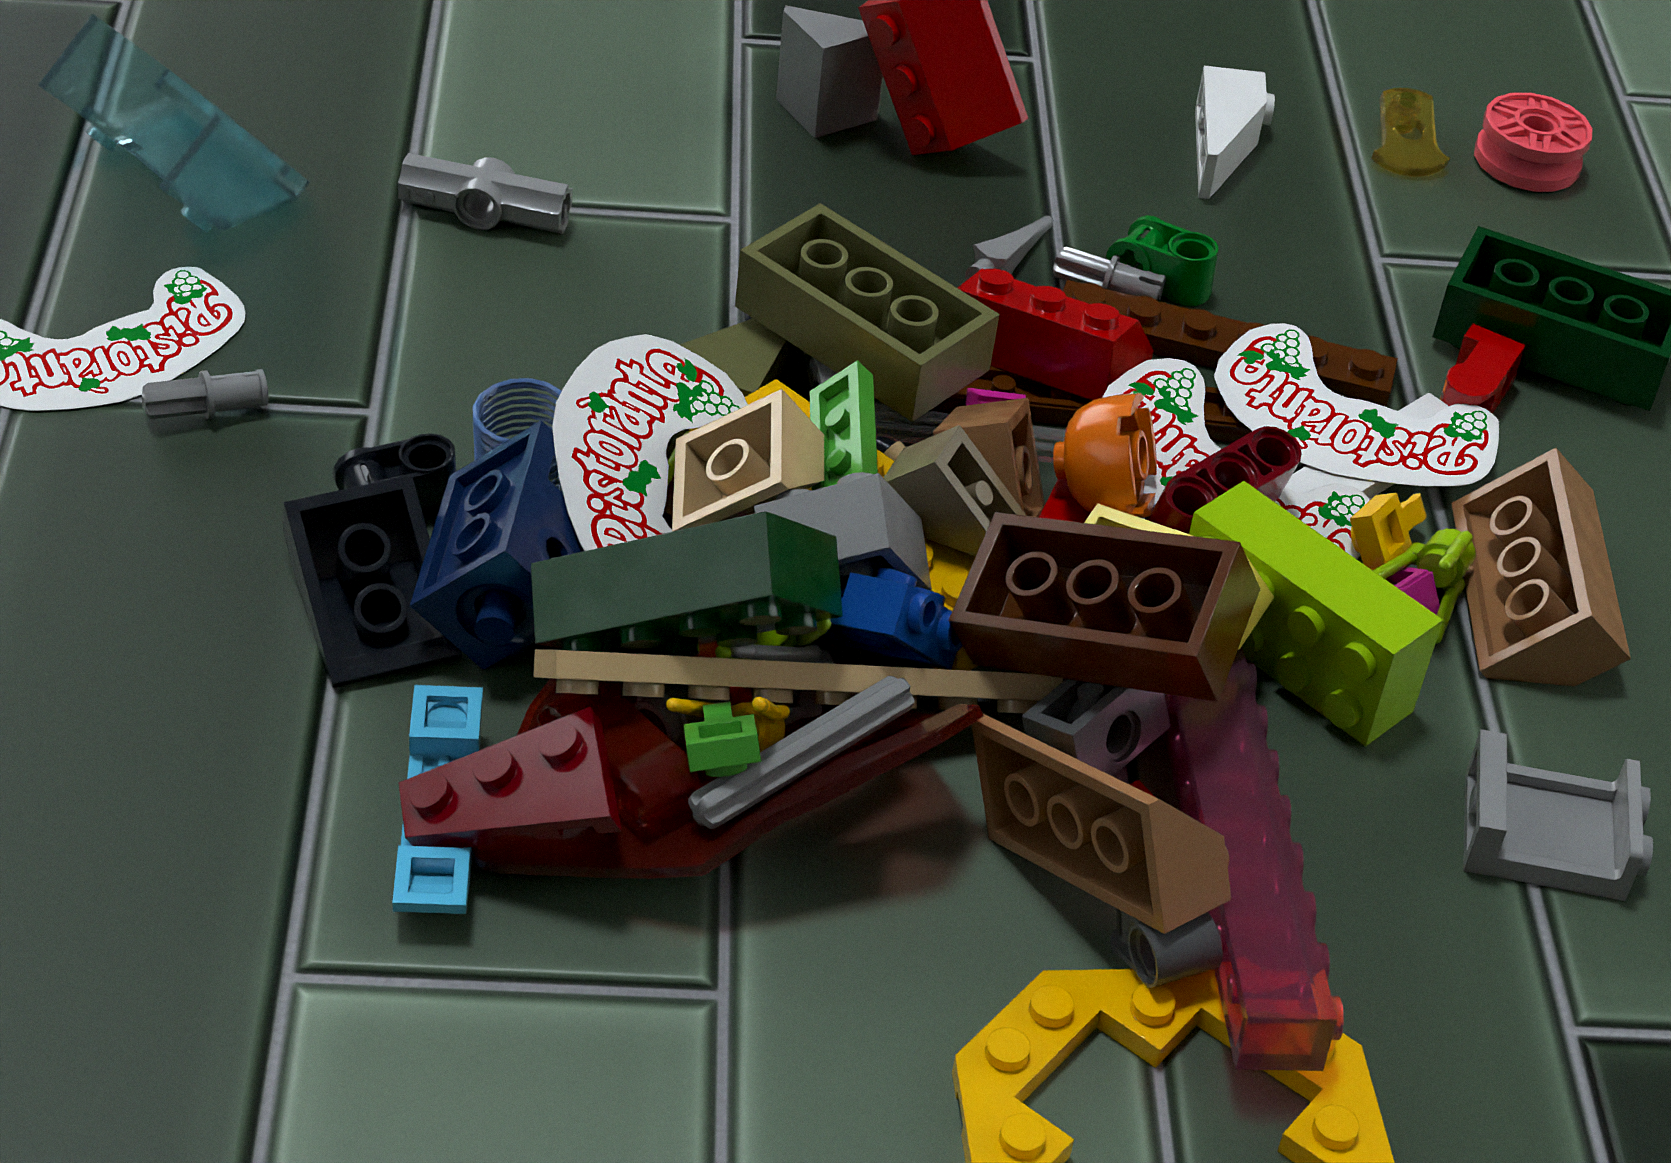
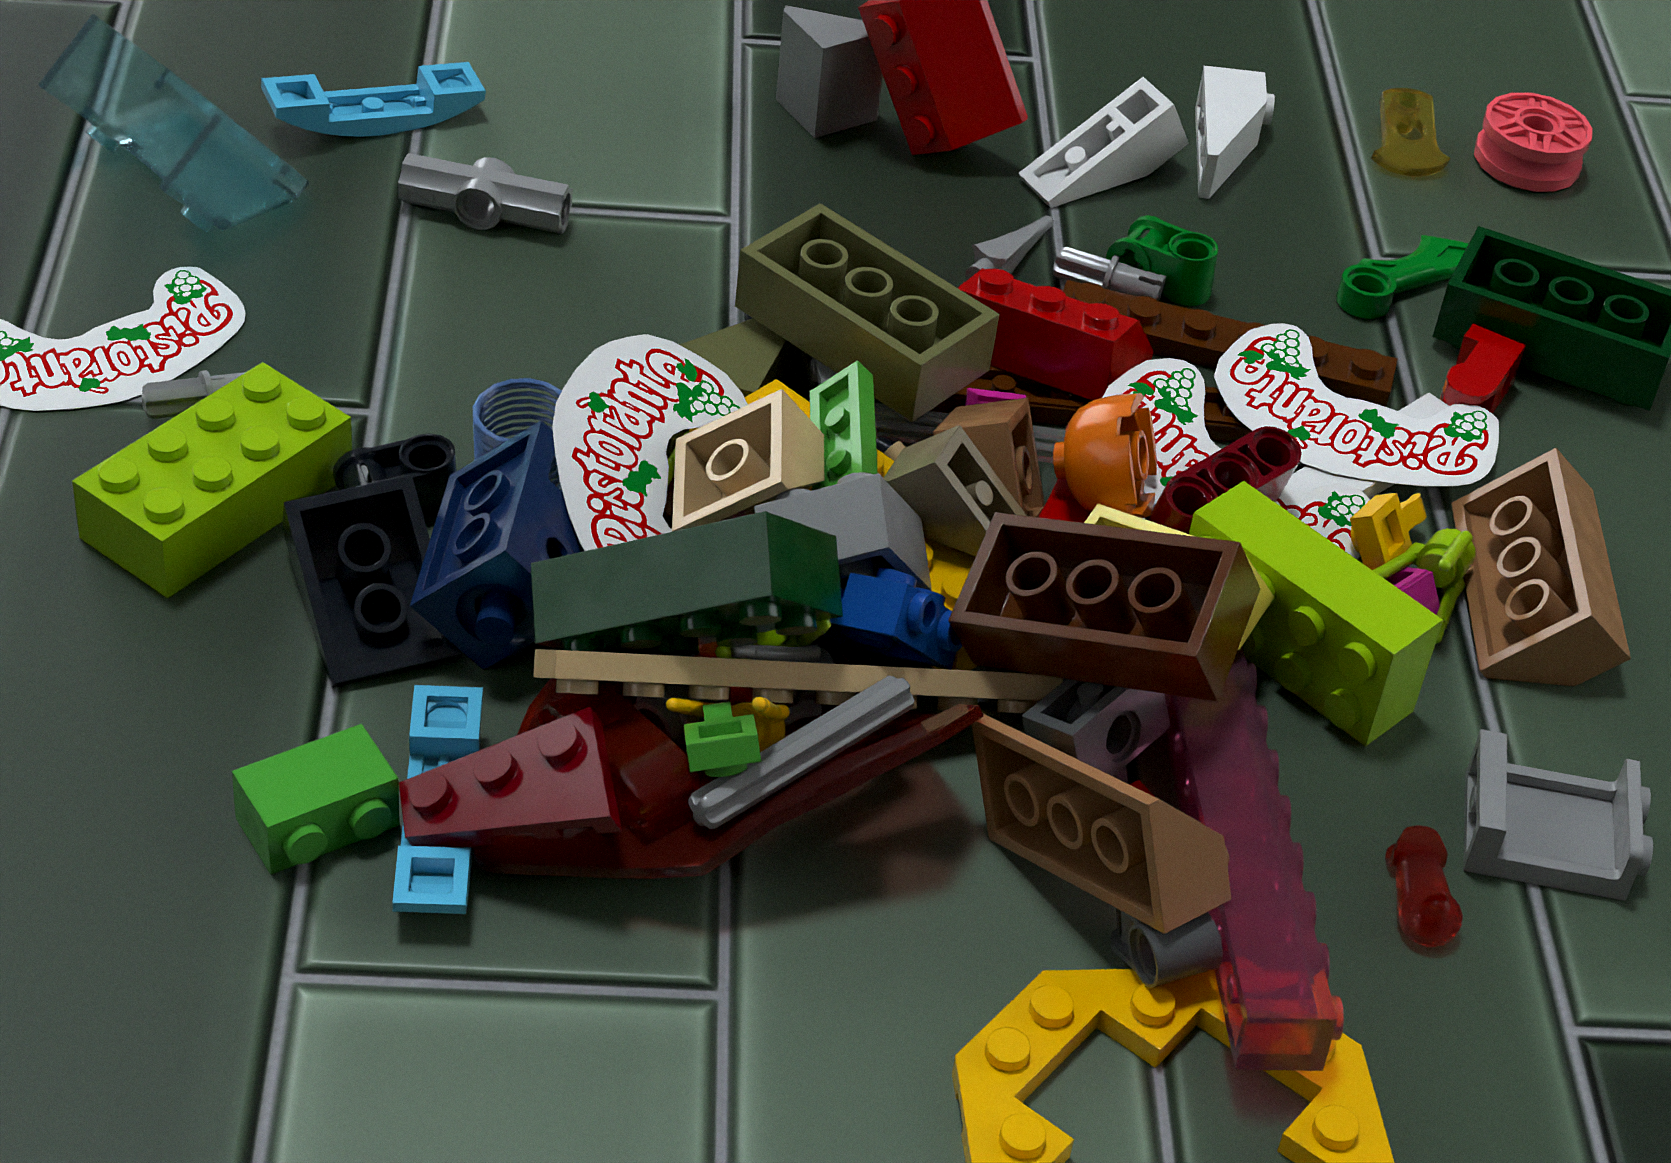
(211, 478): none -> lime brick
(316, 798): none -> bright green brick
(438, 95): none -> medium azure slope
(1110, 148): none -> white slope
(1423, 896): none -> clear red piece
(1429, 263): none -> green piece

